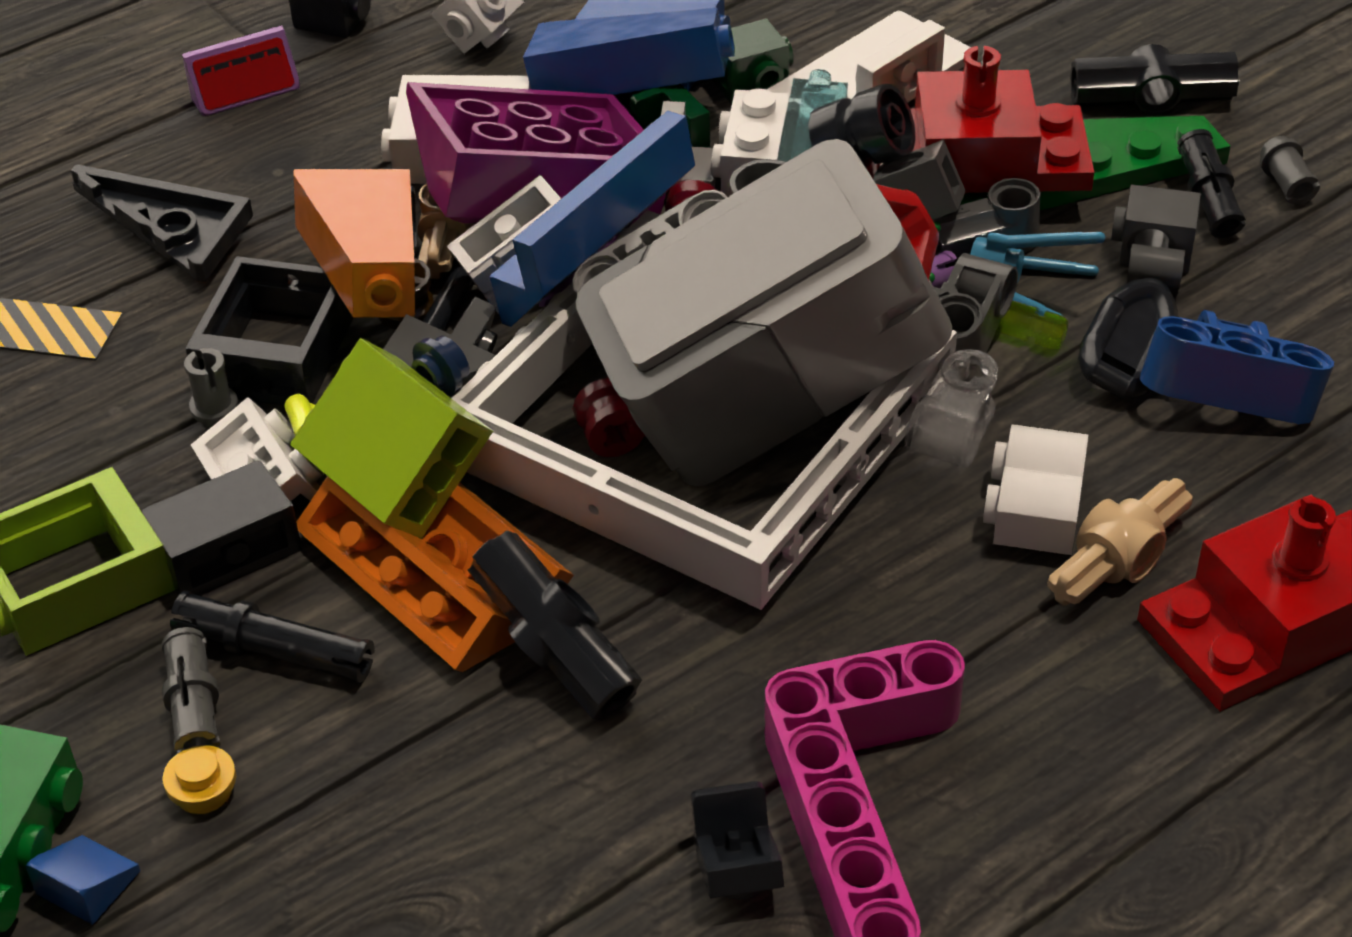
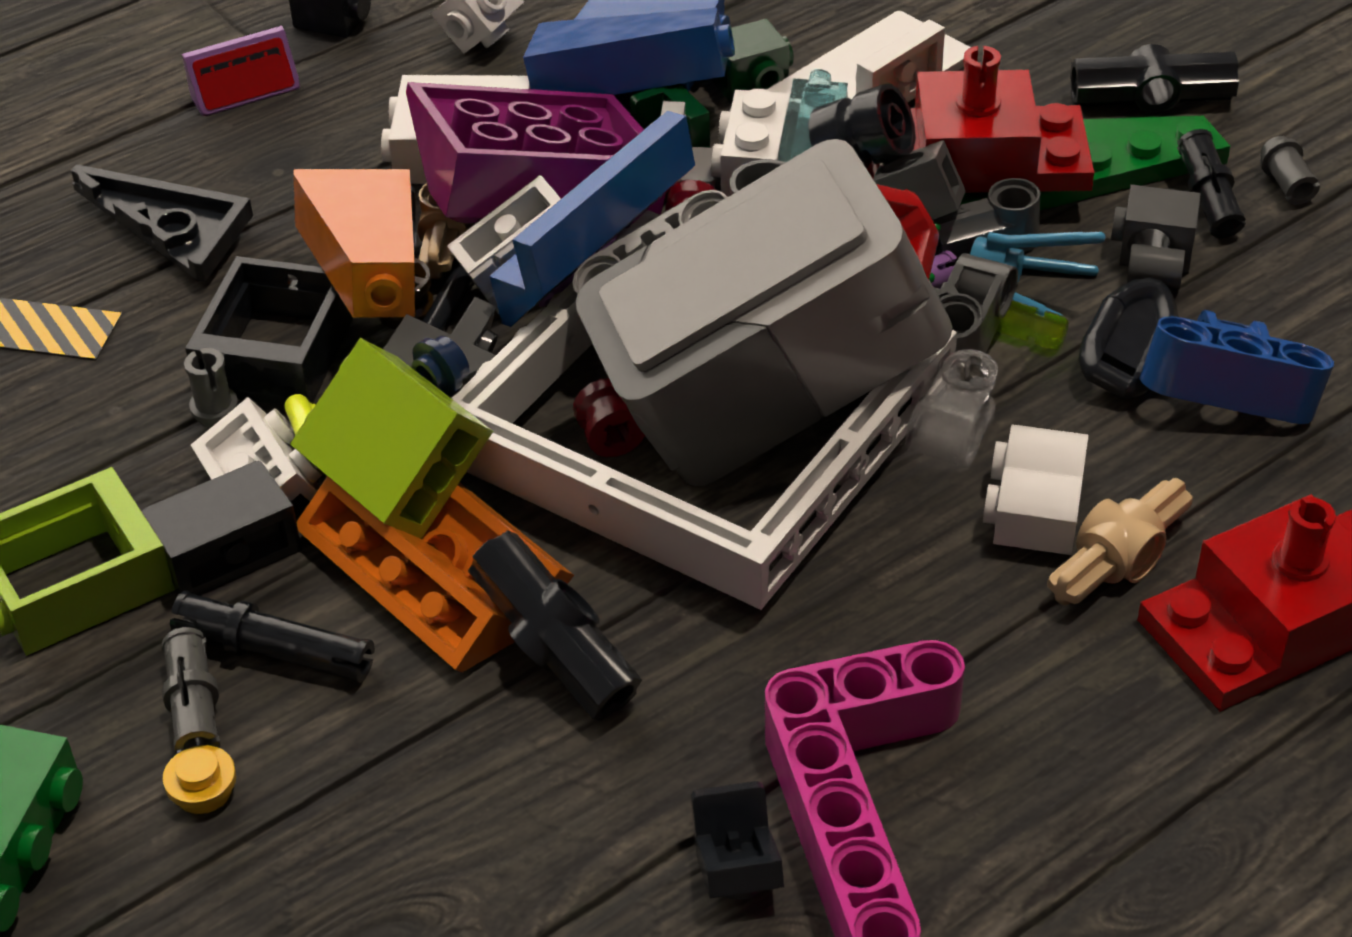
(81, 877): blue slope -> none

